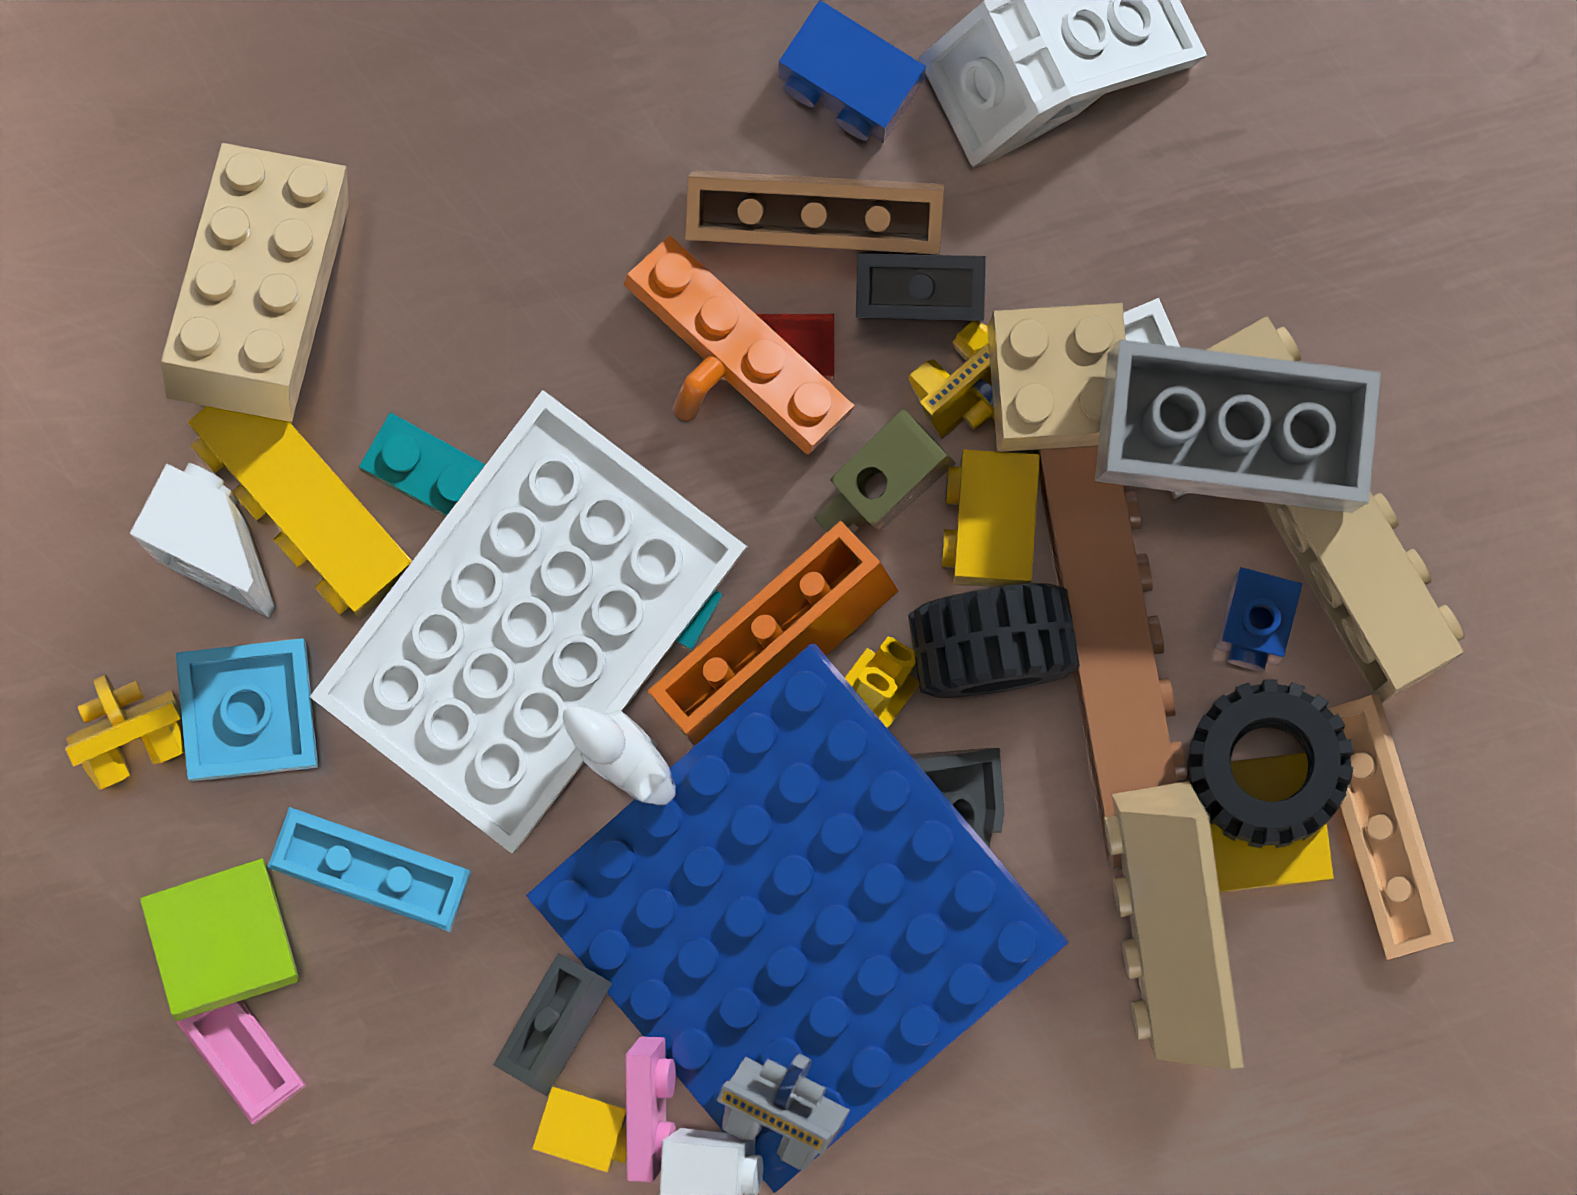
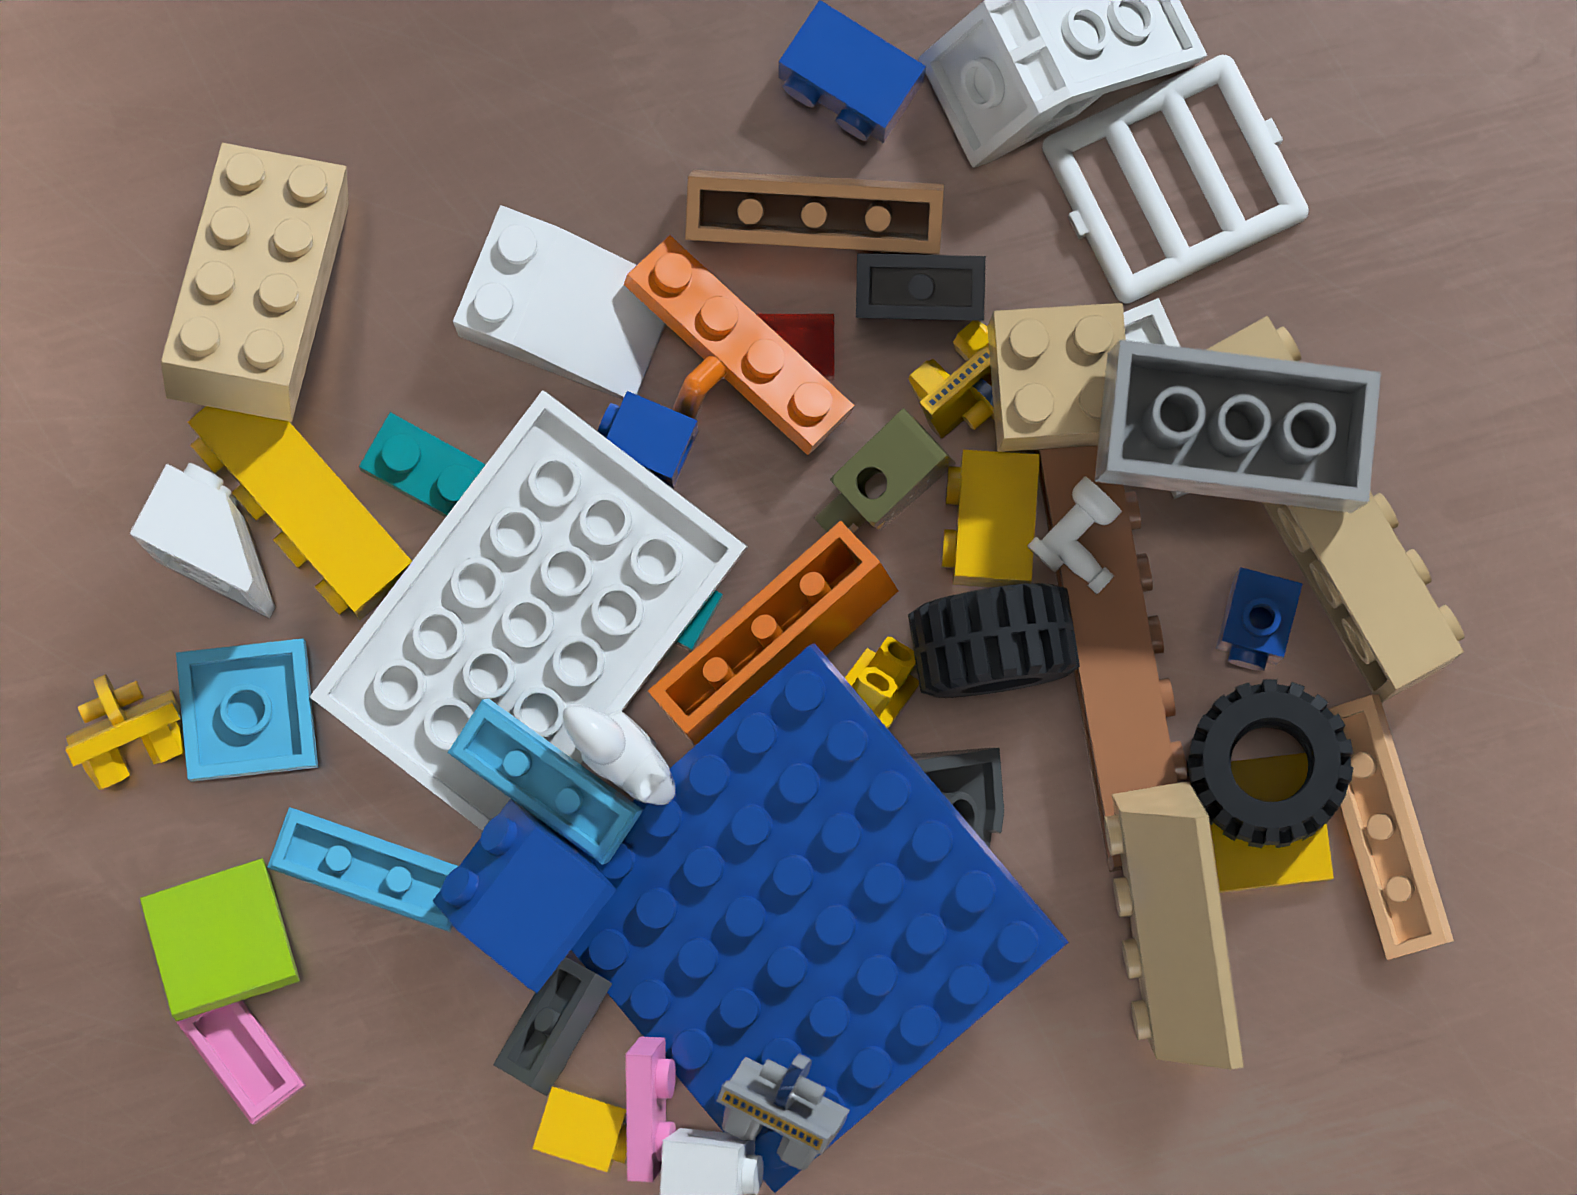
(523, 895): none -> blue slope
(545, 781): none -> medium azure tile
(558, 305): none -> white slope
(650, 435): none -> blue brick
(1061, 543): none -> white piece
(1180, 258): none -> white bar

